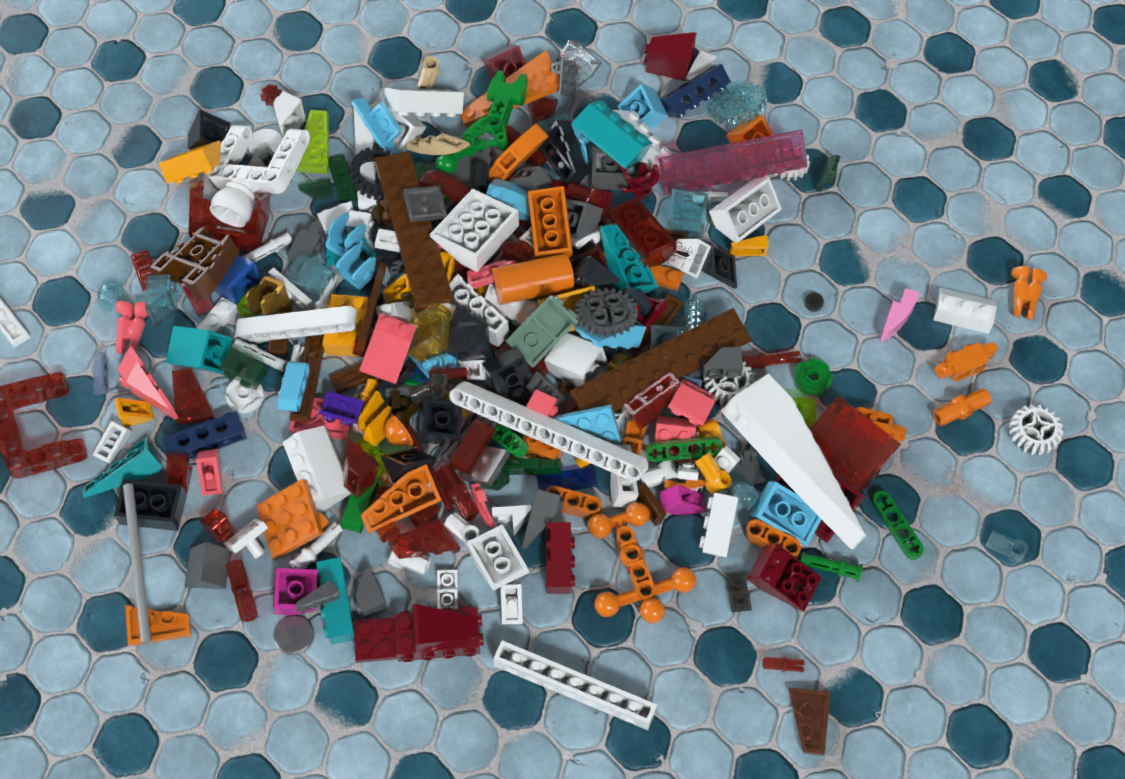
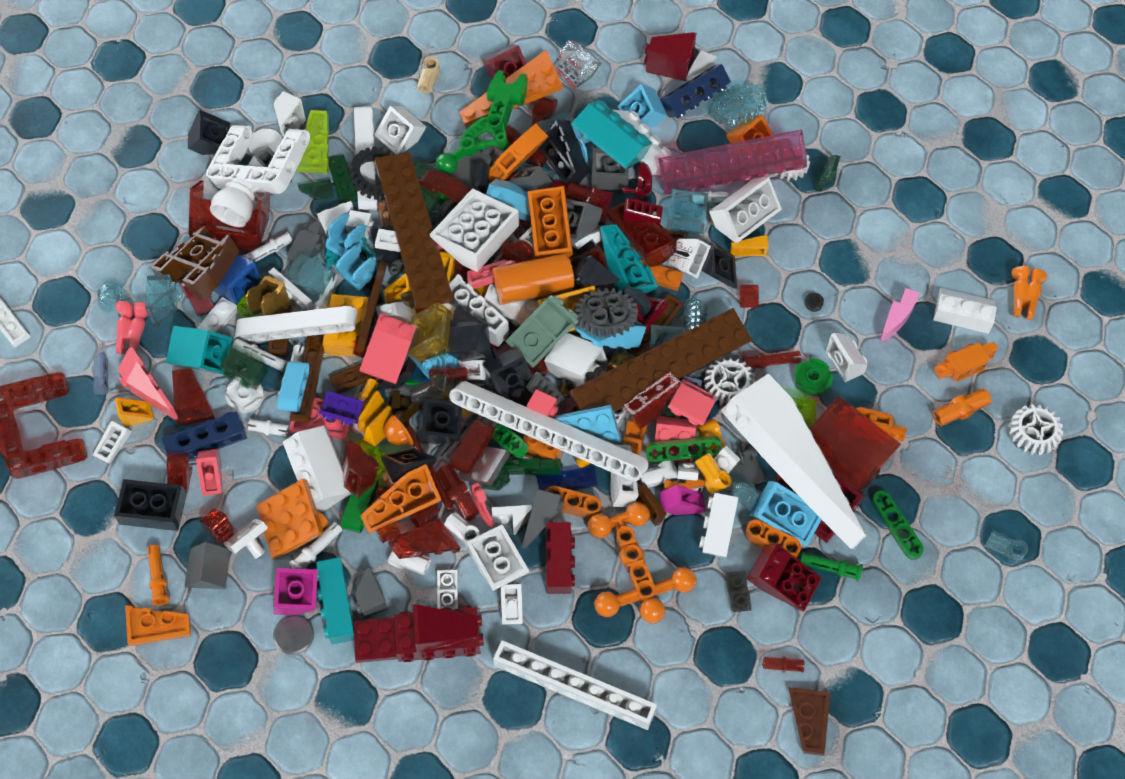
(137, 566): light grey piece -> none
(138, 464): teal wedge -> none
(139, 260): clear red slope -> none
(157, 583): none -> orange pin
(191, 163): light orange slope -> none
(244, 601): clear red piece -> none
(268, 427): none -> white pin
(269, 94): clear red gear -> none
(322, 595): flat silver slope -> none
(377, 214): dark brown rock -> none
(380, 123): medium azure bracket -> none
(424, 203): flat silver tile -> none
(425, 101): white slope -> none
(439, 145): tan slope -> none
(568, 71): dark grey hinge -> none
(633, 209): none -> dark red slope
(644, 182): dark red helmet -> none
(724, 363): dark grey slope -> none
(749, 296): none -> clear red slope
(845, 356): none -> white slope

